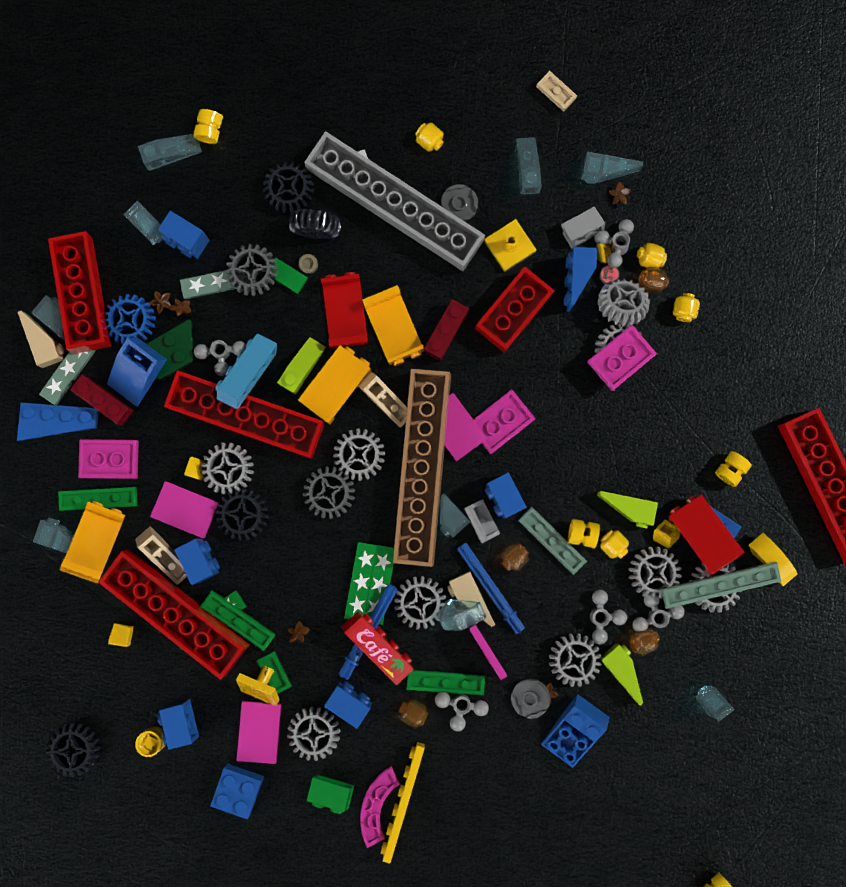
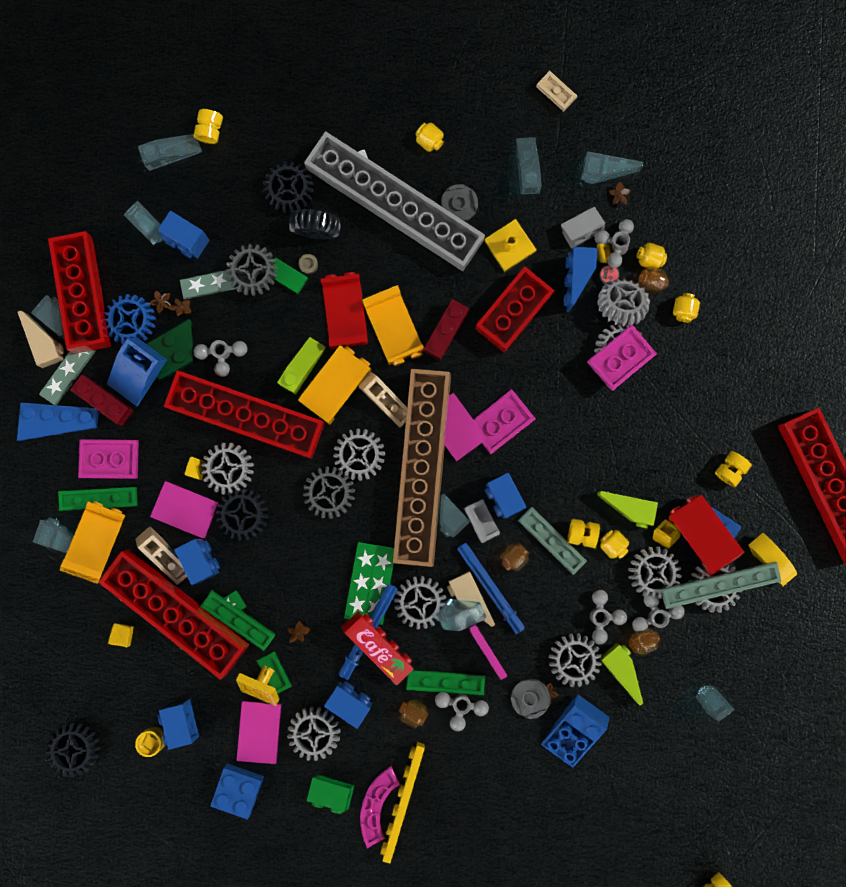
(246, 371): dark azure brick -> none

